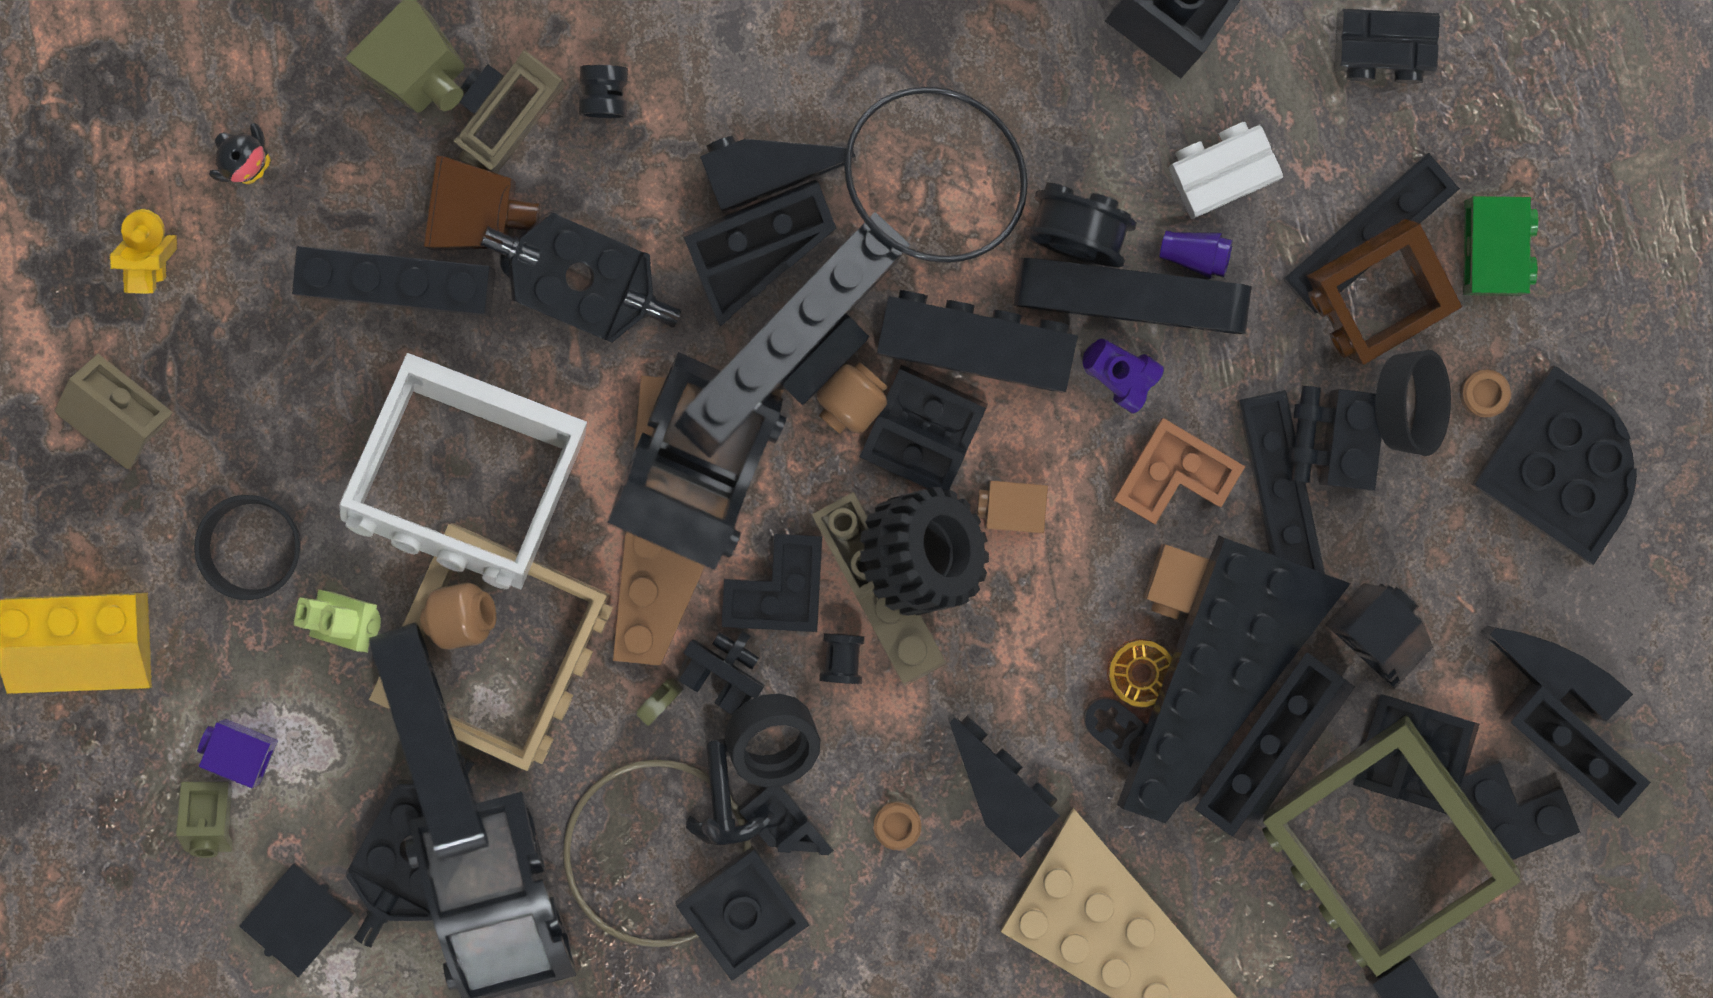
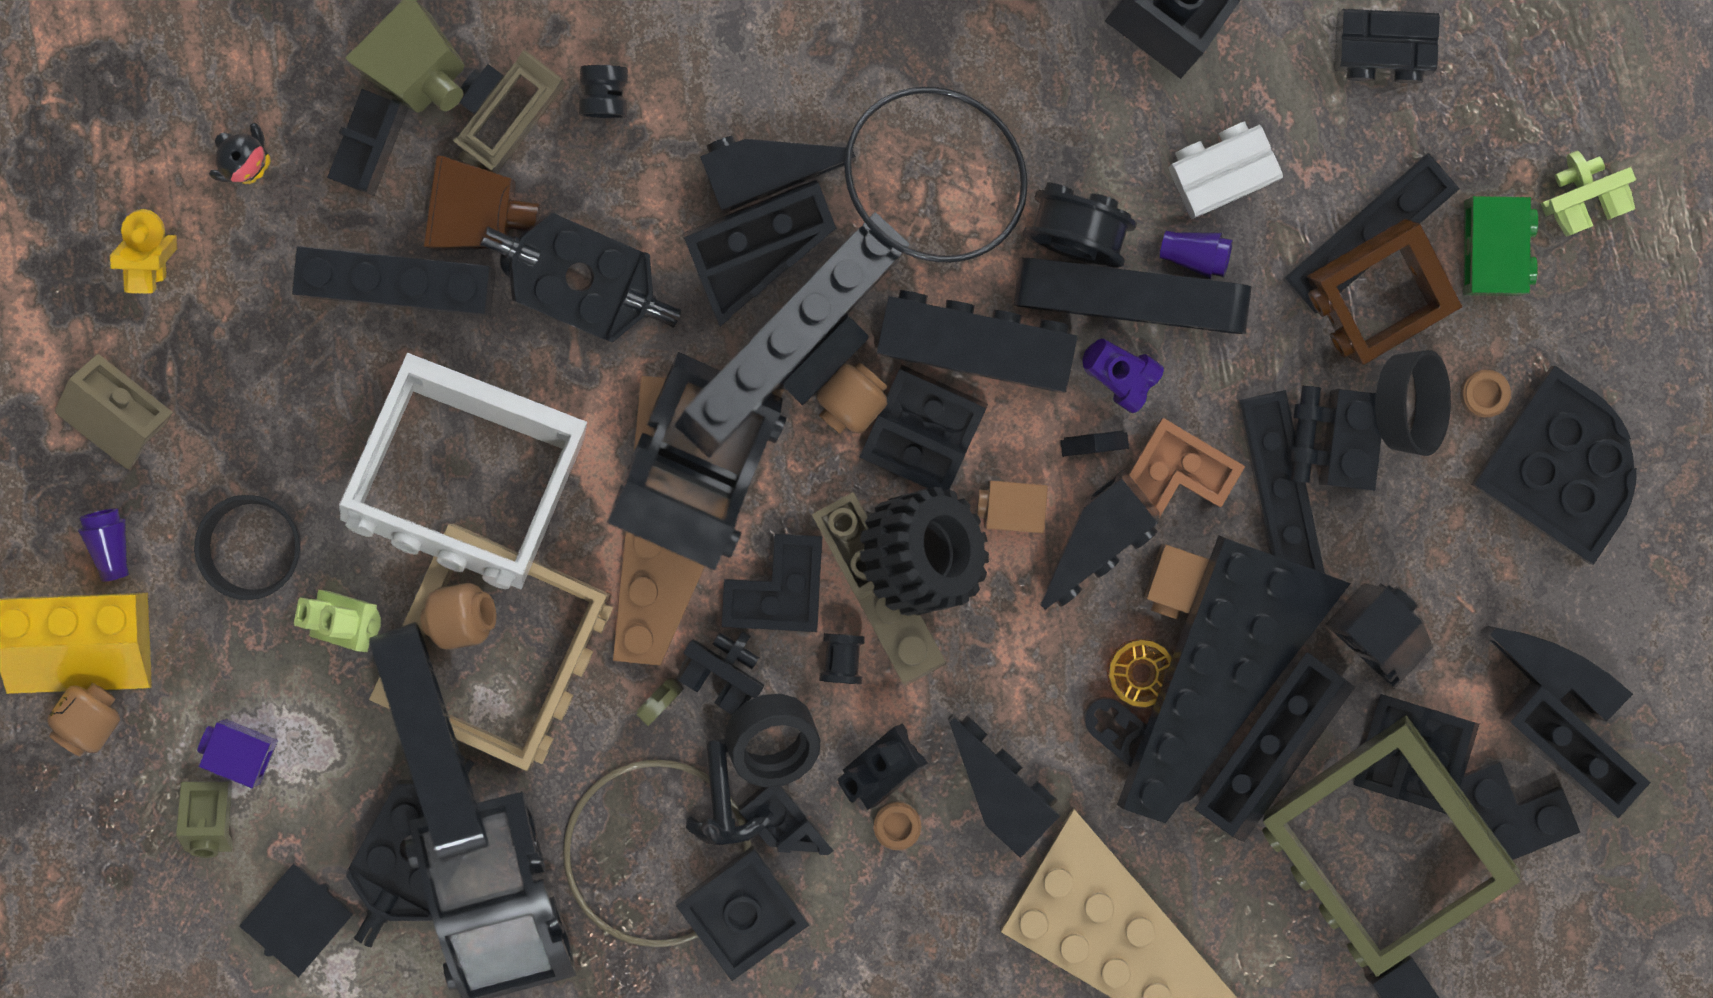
(83, 719): none -> medium nougat head
(106, 542): none -> dark purple cone
(367, 142): none -> black panel
(881, 768): none -> black hips
(1094, 443): none -> black tile
(1107, 524): none -> black slope
(1611, 190): none -> yellowish green hips

